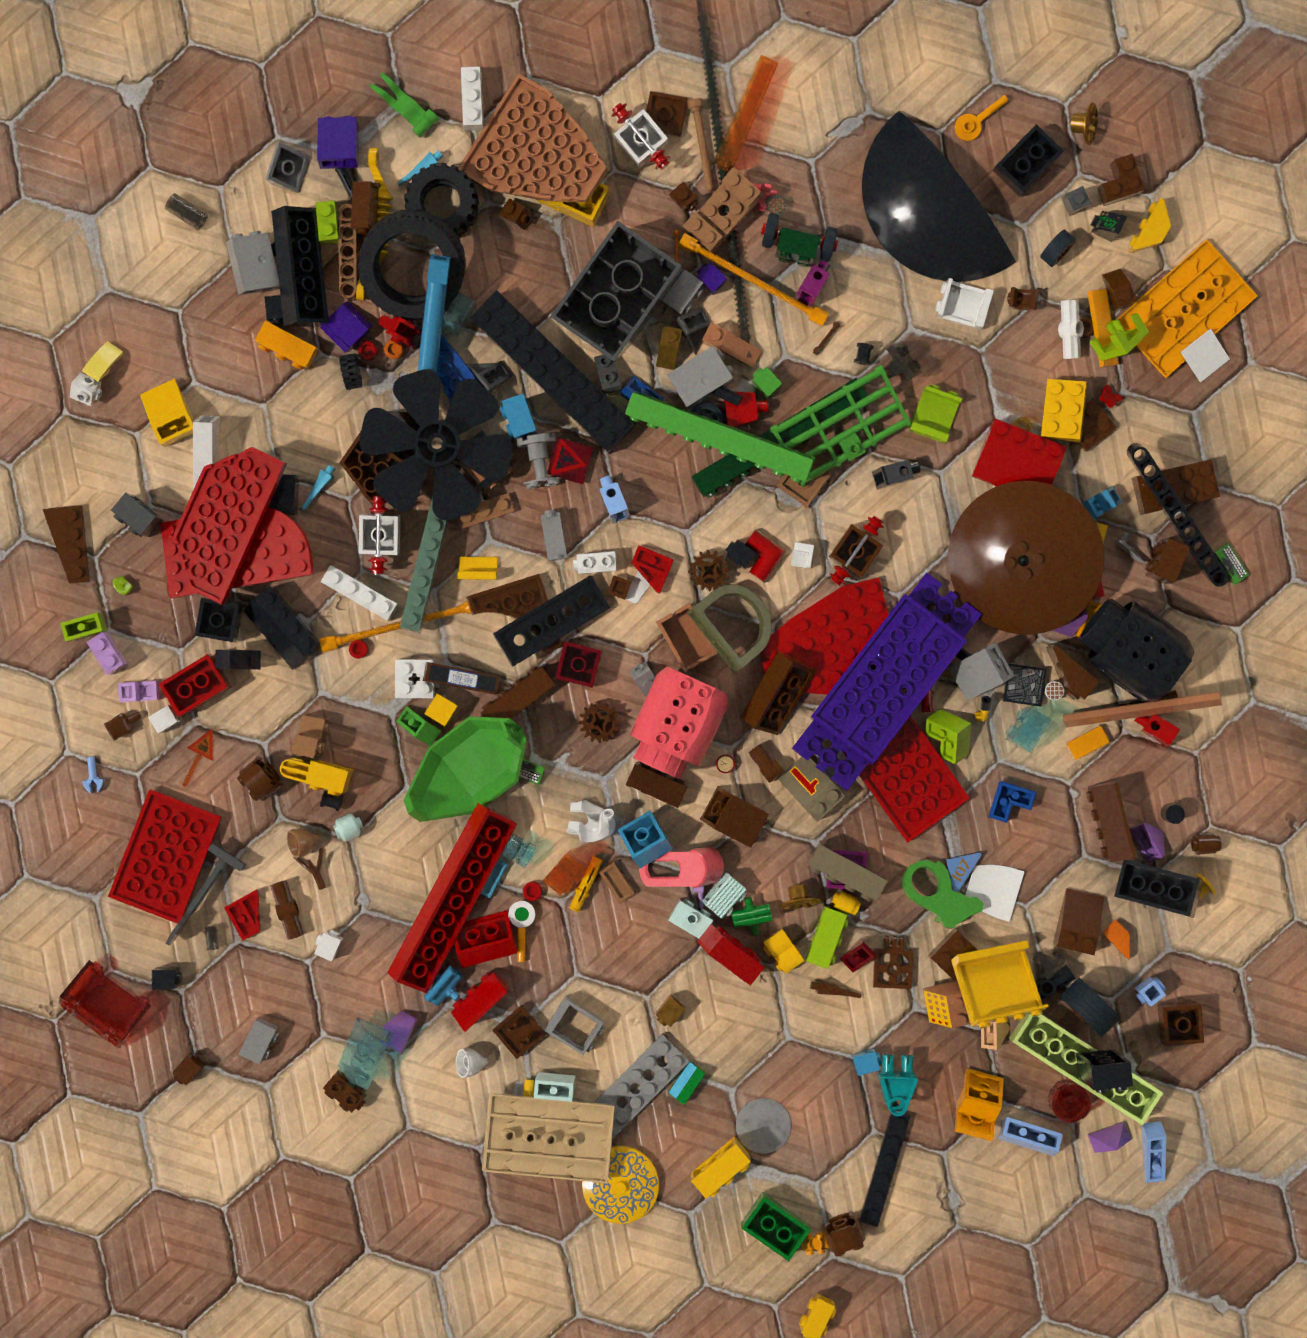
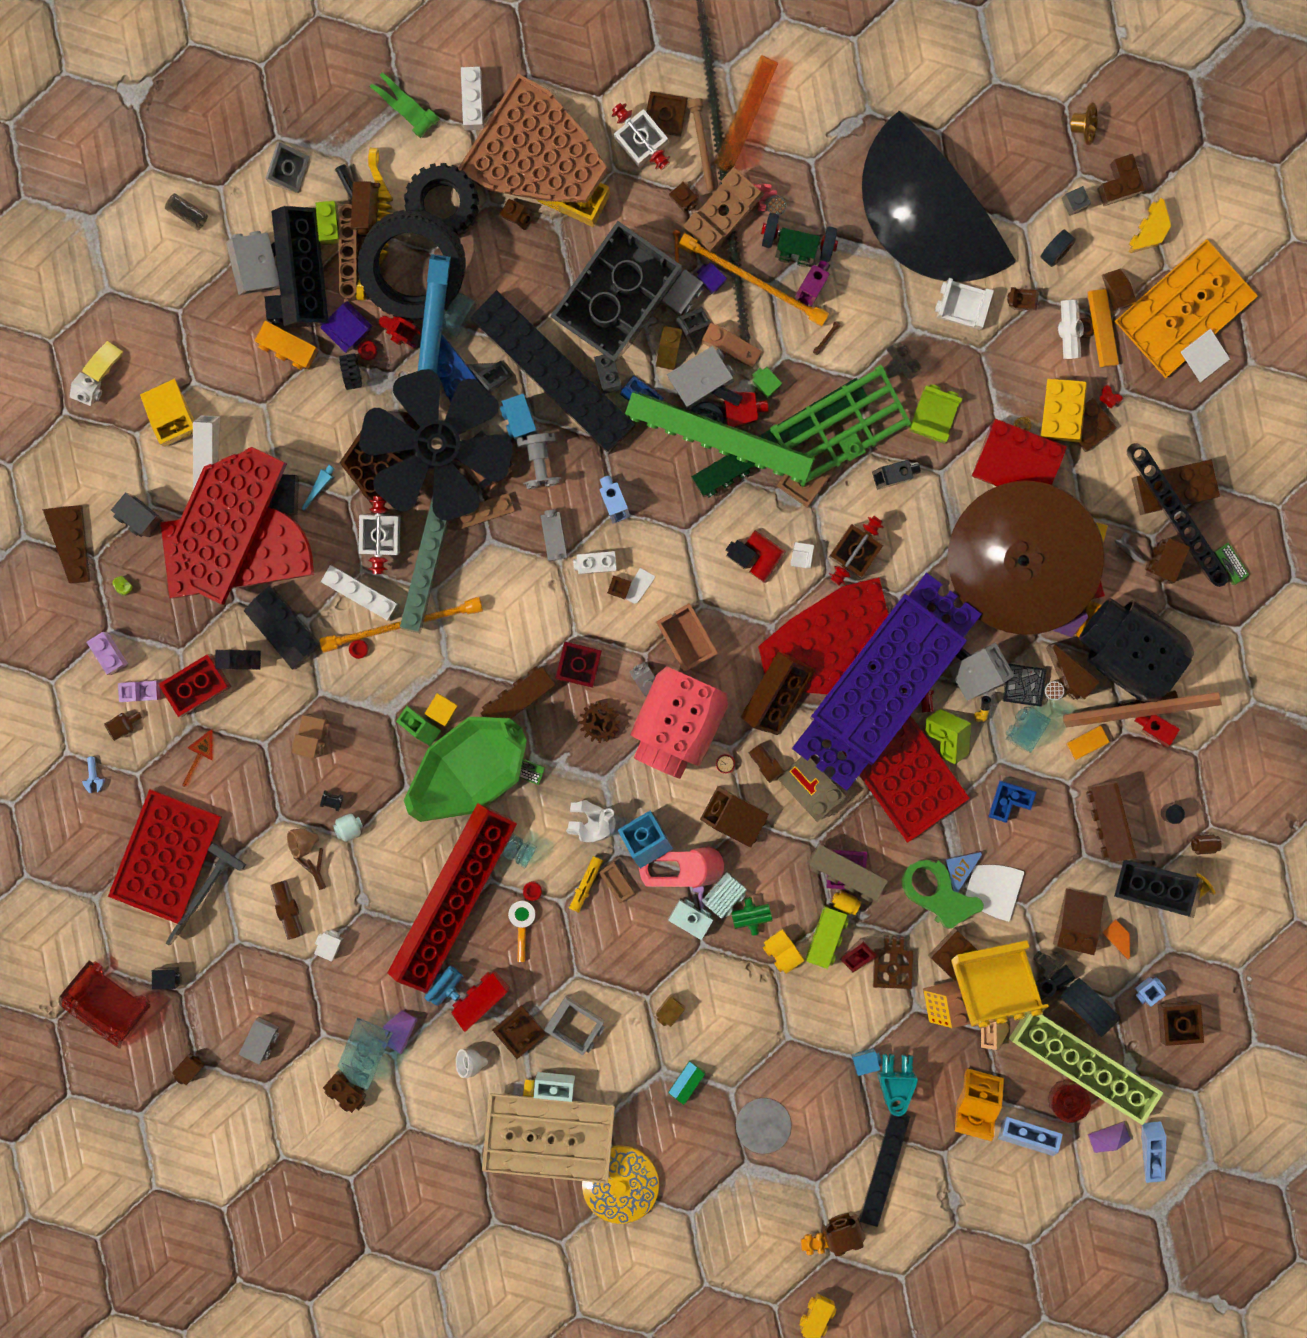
(83, 627): lime brick -> none
(164, 719): white brick -> none
(211, 937): clear smoke pin -> none
(218, 620): black brick -> none
(245, 914): red wing -> none
(260, 779): reddish brown brick -> none
(318, 774): yellow brick -> none
(338, 142): dark purple brick -> none
(393, 350): orange tile -> none
(405, 687): white hinge -> none
(425, 162): medium azure piece -> none
(461, 678): tile -> none
(477, 568): yellow panel -> none
(485, 939): red slope -> none
(494, 878): medium azure tile -> none
(514, 601): reddish brown plate -> none
(563, 626): black plate -> none
(564, 873): clear orange brick -> none
(569, 460): dark red piece -> none
(649, 1088): light grey plate -> none
(652, 566): red wing -> none
(656, 784): reddish brown wedge -> none
(700, 580): reddish brown gear -> none
(715, 638): olive window -> none
(720, 1168): yellow brick -> none
(731, 953): red brick -> none
(775, 1226): green brick -> none
(799, 895): pearl gold wheel -> none
(829, 989): reddish brown piece -> none
(863, 353): black bush -> none
(969, 126): light orange piece -> none
(1028, 160): black brick -> none
(1102, 502): dark azure brick -> none
(1104, 1070): black brick -> none
(1107, 225): black slope -> none
(1121, 341): lime panel -> none
(1149, 840): medium lavender slope -> none

